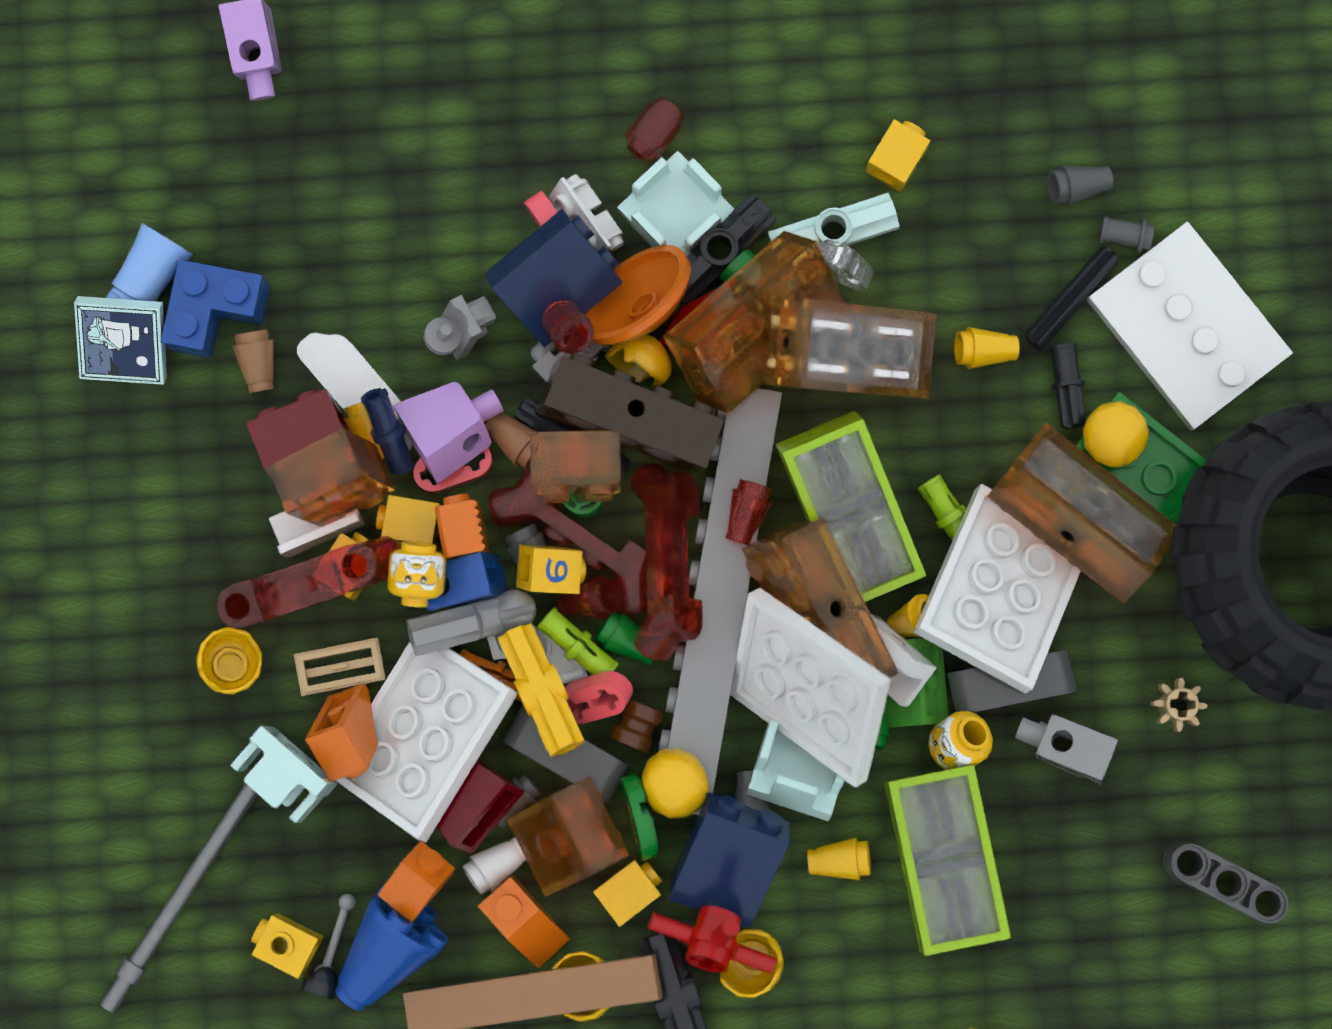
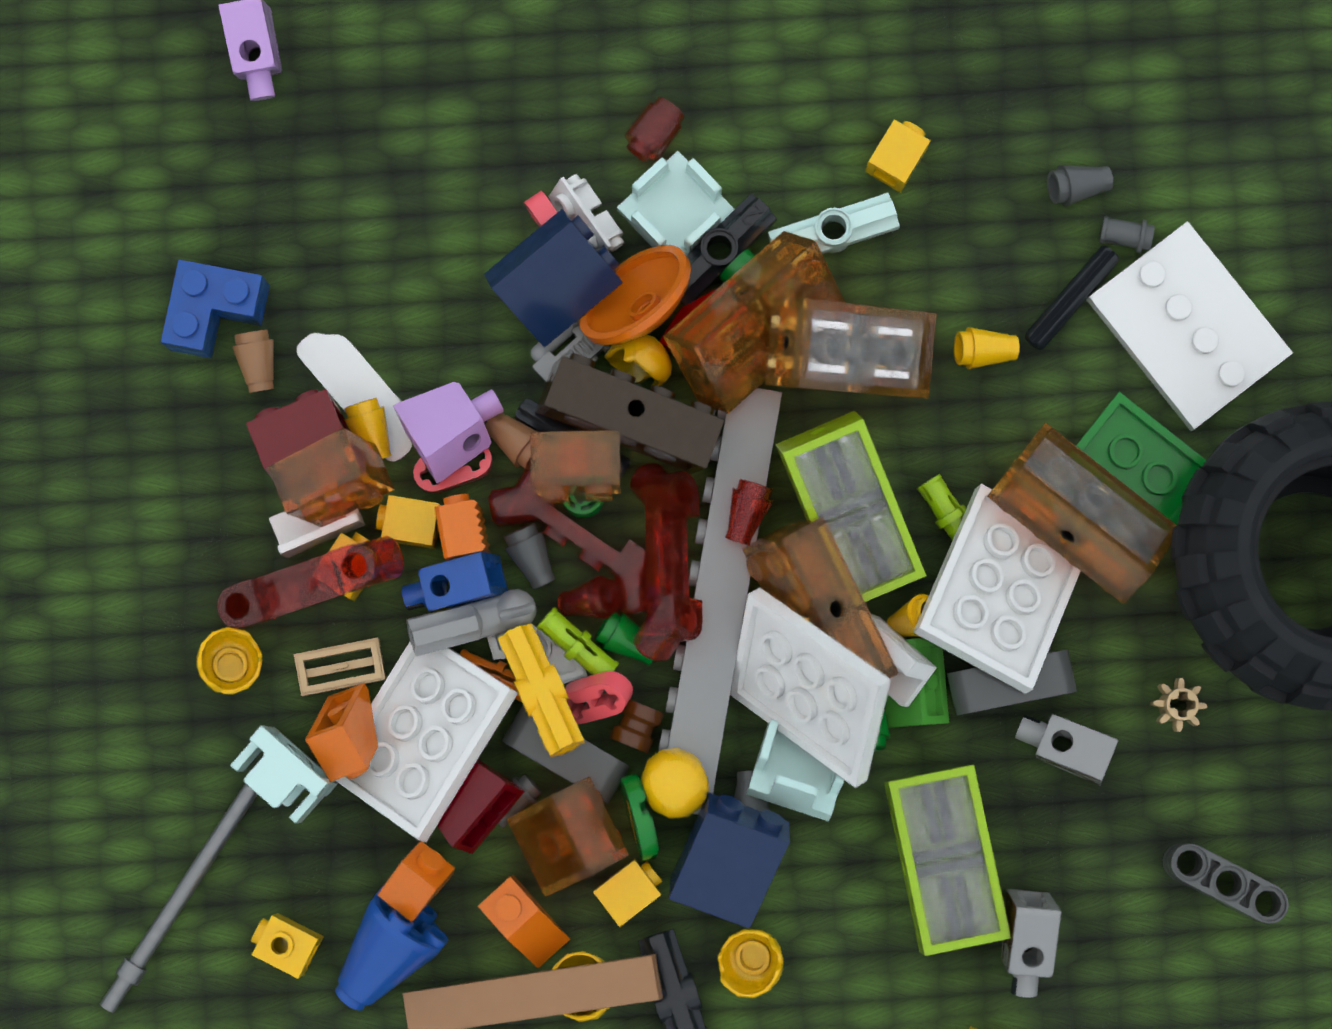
(120, 340): tile -> none
(147, 267): light blue plant -> none
(322, 978): hinge -> none
(388, 431): dark blue pin -> none
(416, 573): yellow head -> none
(459, 327): light grey hips -> none
(494, 865): white cone -> none
(550, 569): yellow brick -> none
(567, 326): clear red brick -> none
(712, 940): red bar -> none
(841, 859): yellow cone -> none
(847, 265): clear beam -> none
(960, 740): yellow head -> none
(1033, 923): none -> light grey torso
(1068, 385): black axle -> none
(1115, 434): yellow hair -> none

